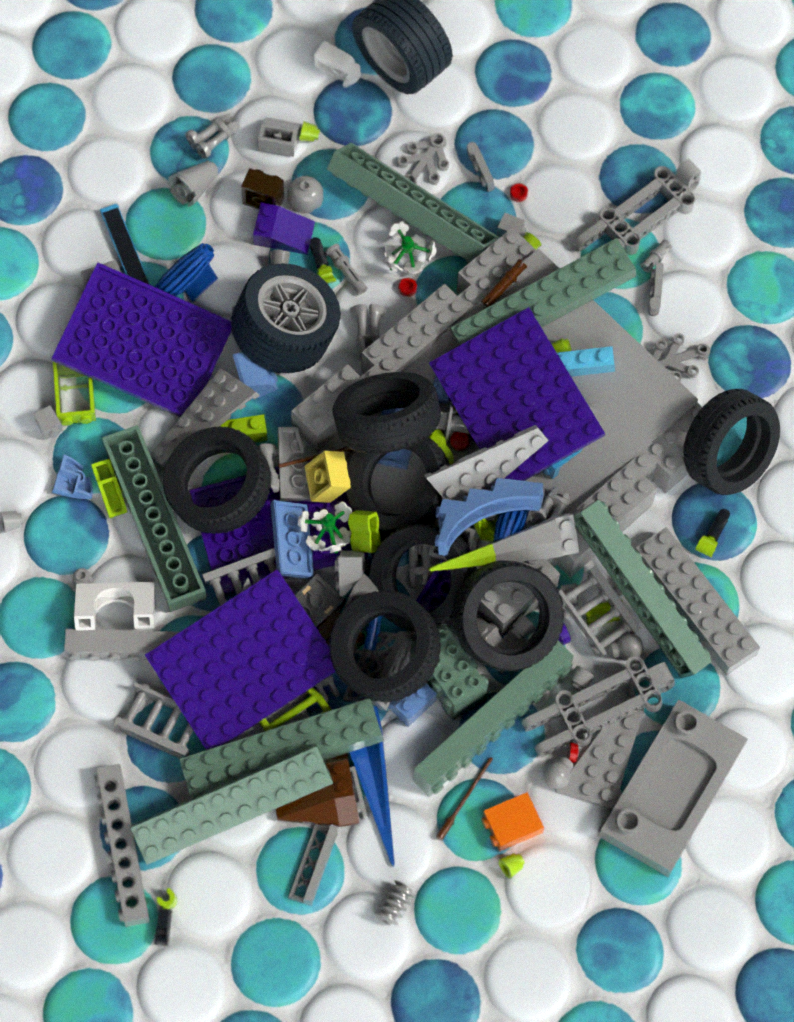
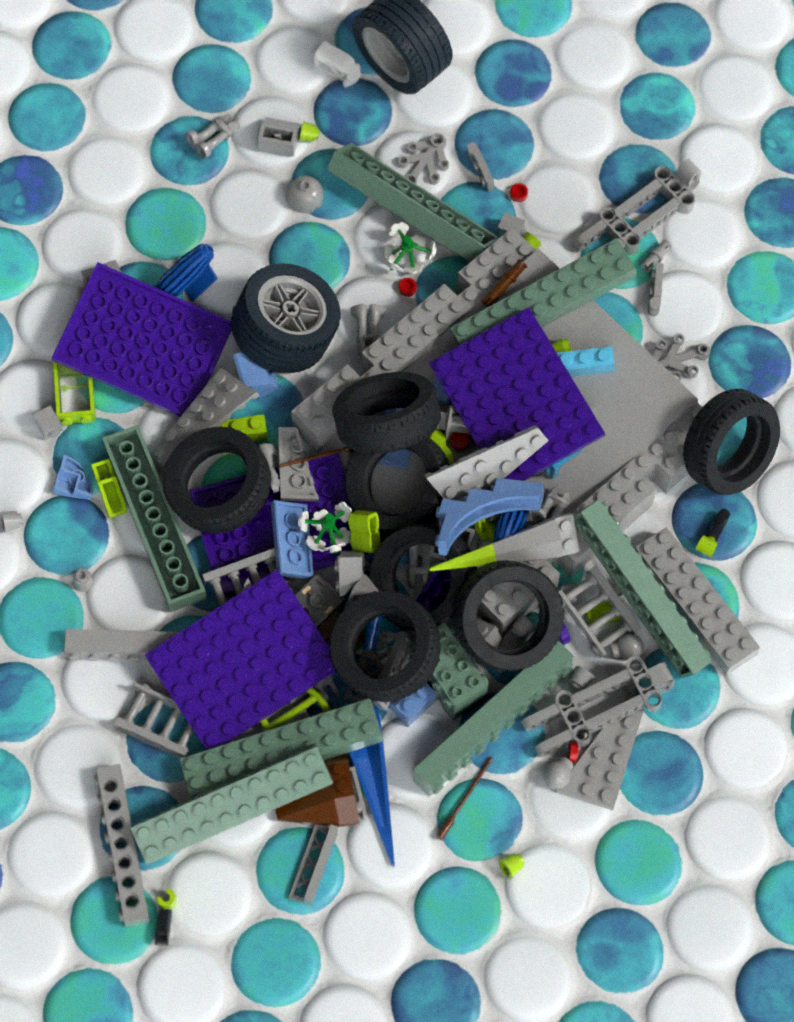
(93, 596): white arch -> none
(123, 243): black tile -> none
(192, 182): light grey cone -> none
(262, 188): dark brown brick -> none
(279, 256): light grey hat -> none
(282, 229): dark purple slope -> none
(320, 260): black piece -> none
(327, 476): light yellow brick -> none
(342, 262): light grey pin -> none
(394, 903): light grey piece -> none
(512, 822): orange brick -> none
(673, 788): light grey piece -> none

